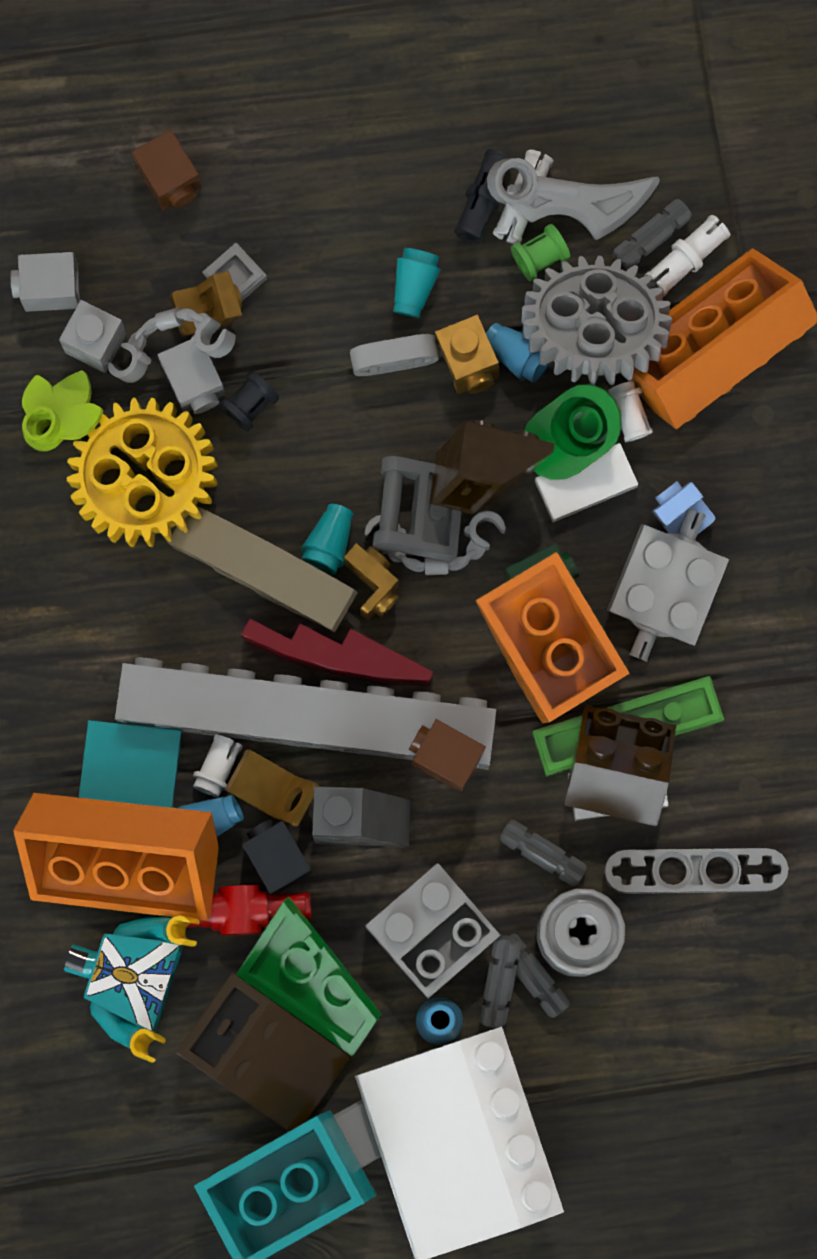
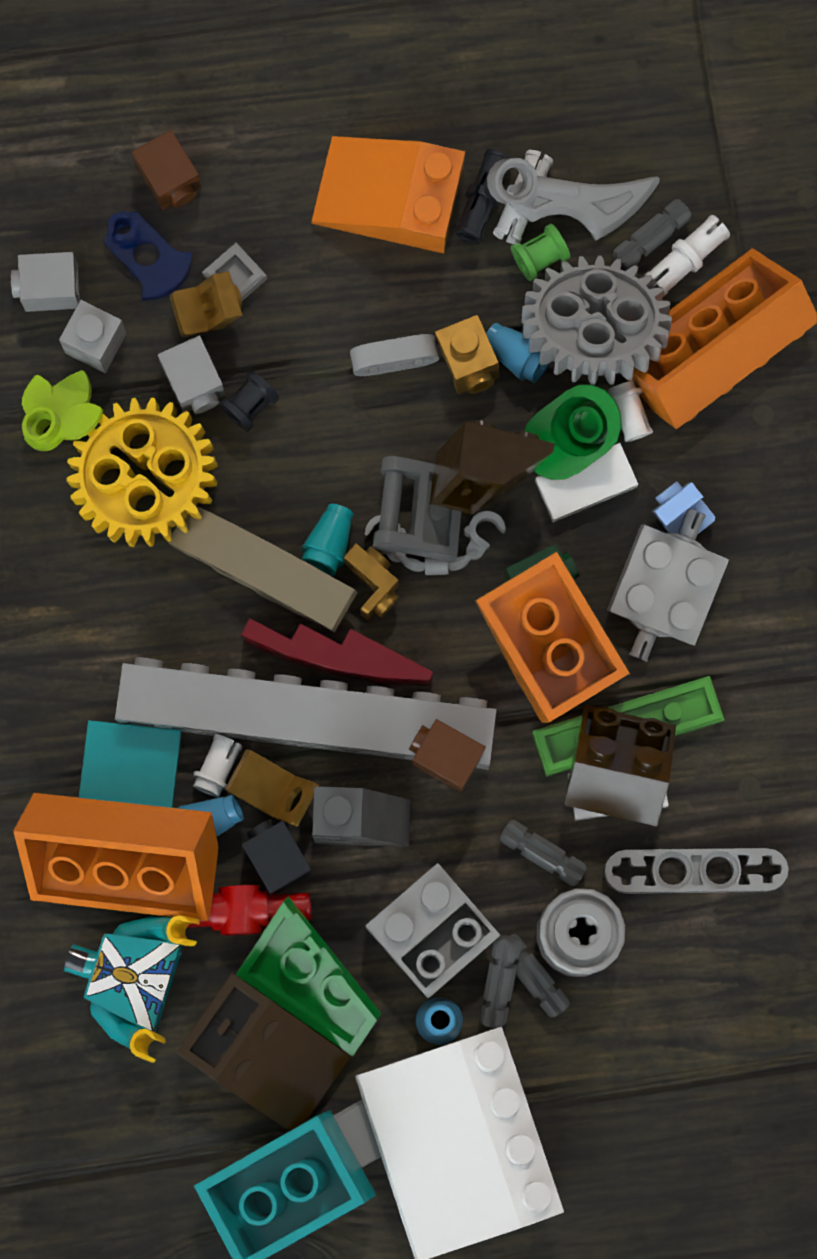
(161, 277): none -> clear blue piece
(166, 320): light grey piece -> none
(390, 190): none -> orange slope
(414, 281): teal cone -> none

